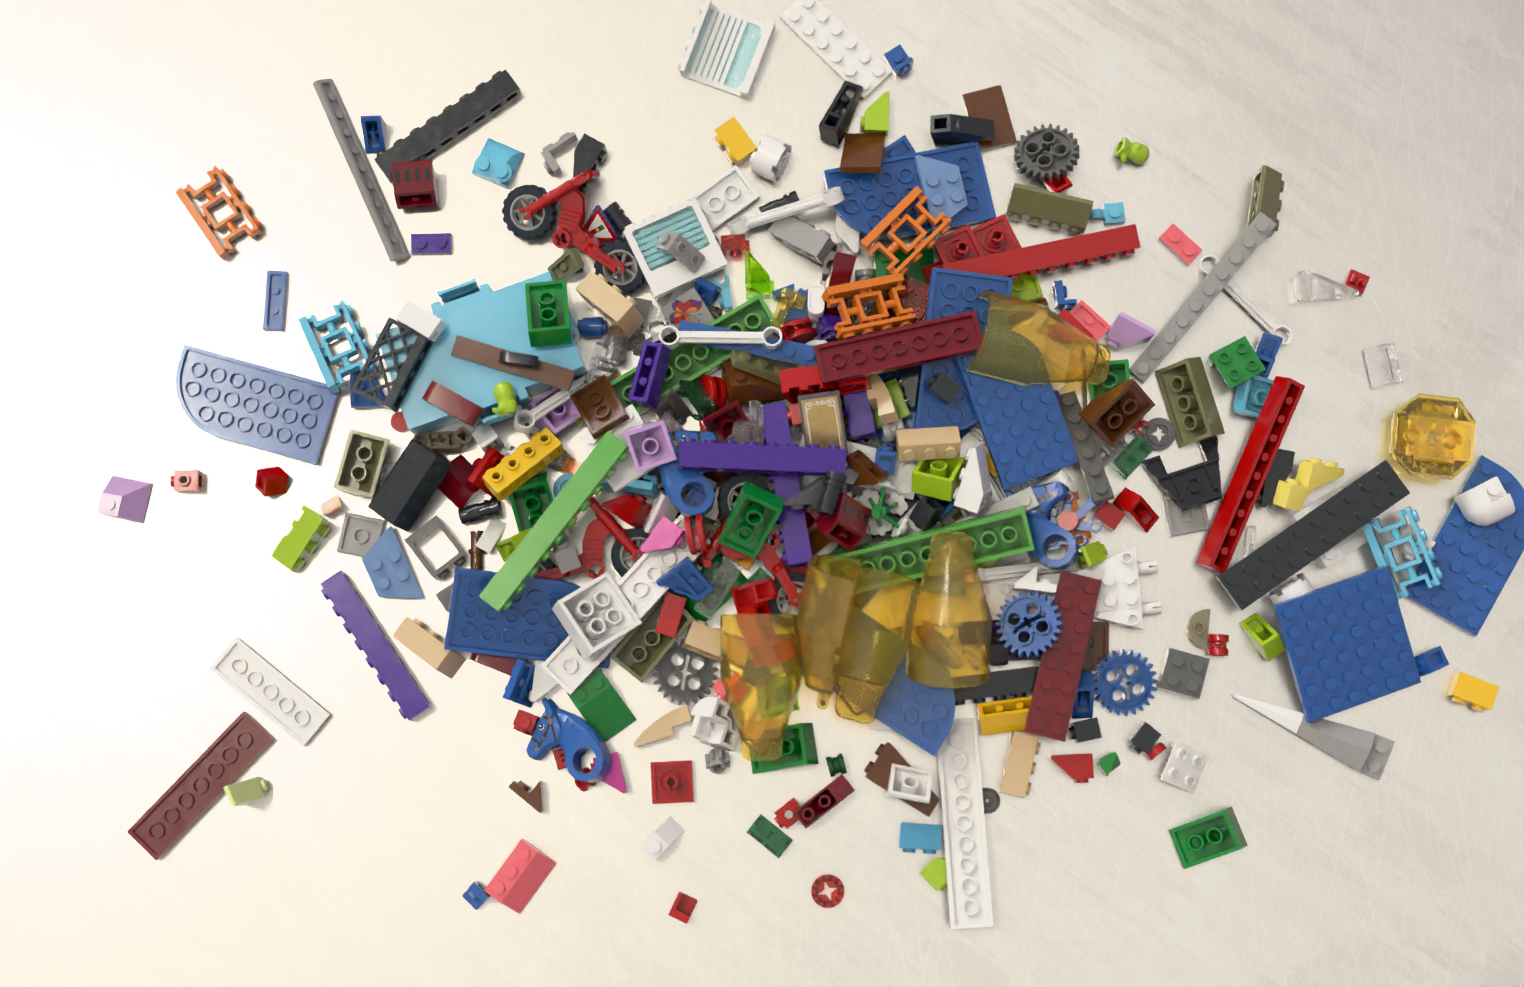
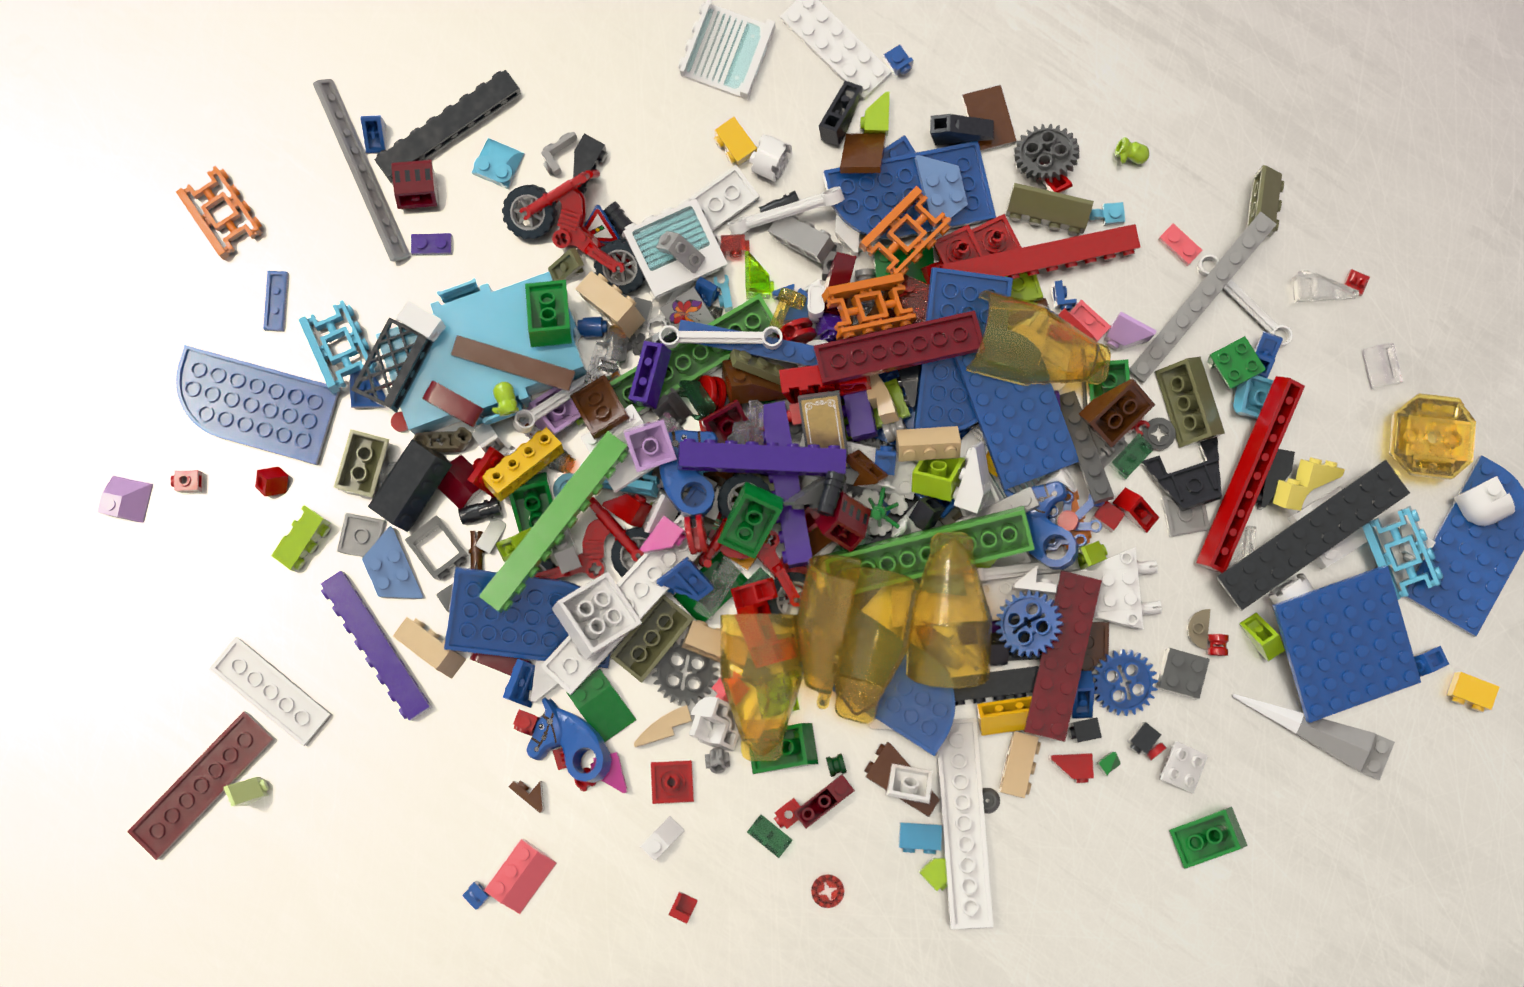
(332, 506): light nougat slope -> none
(518, 359): black beam -> none
(670, 615): red tile -> none
(942, 387): black brick -> none

